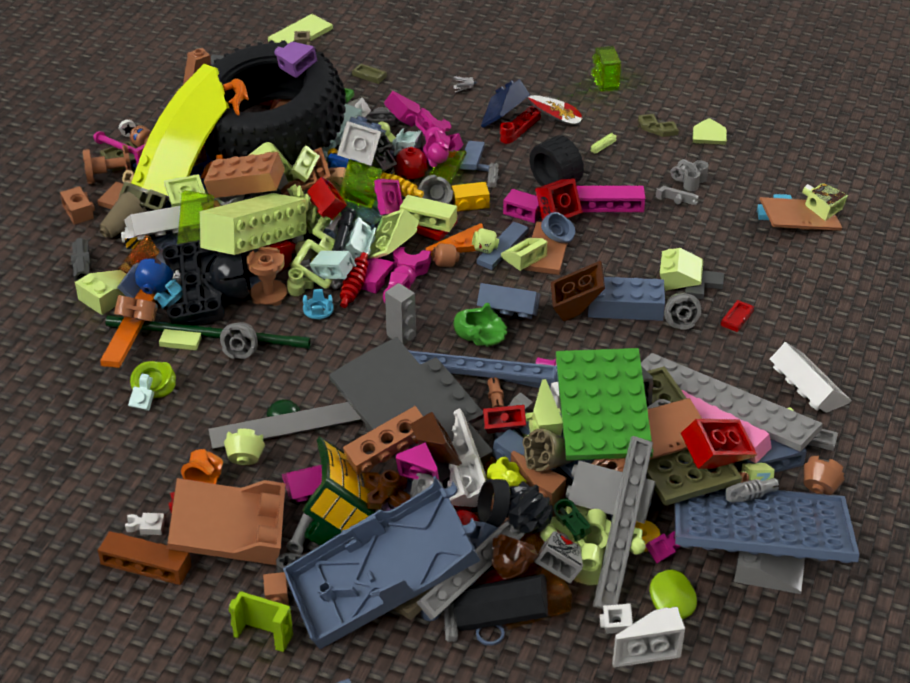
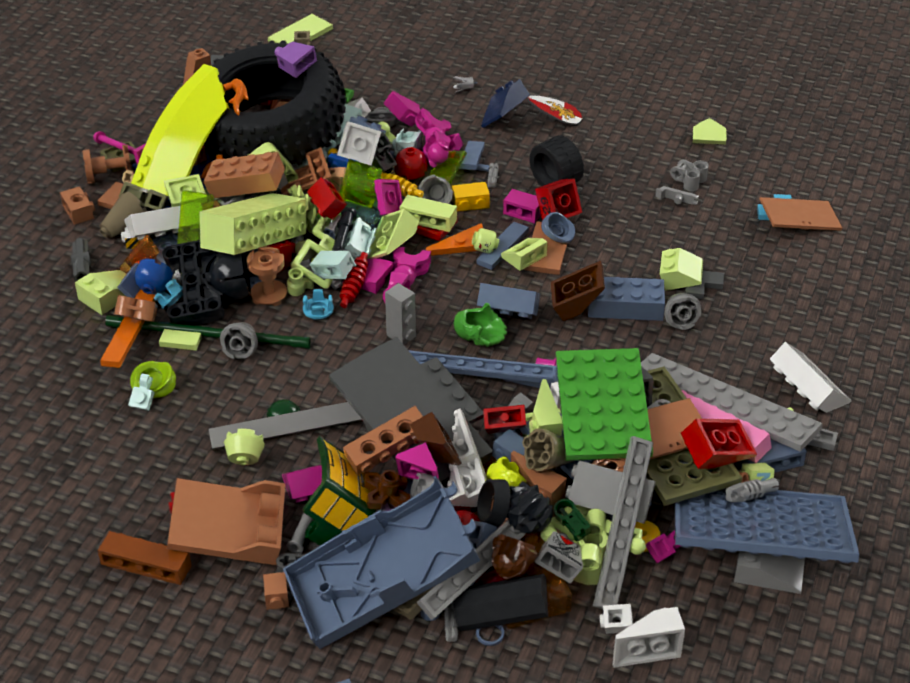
(126, 126): white tile -> none
(139, 135): nougat head -> none
(147, 524): white plate -> none
(202, 467): orange helmet -> none
(262, 614): lime panel -> none
(304, 164): yellowish green tile -> none
(369, 73): olive tile -> none
(445, 255): nougat head -> none
(495, 393): nougat pin -> none
(507, 129): red beam -> none
(603, 143): yellowish green axle -> none
(606, 68): clear neon green brick -> none
(611, 198): dark pink brick -> none
(650, 124): olive tile -> none
(672, 590): lime piece -> none
(737, 316): red tile -> none
(823, 476): nougat cone -> none
(824, 200): yellowish green torso -> none

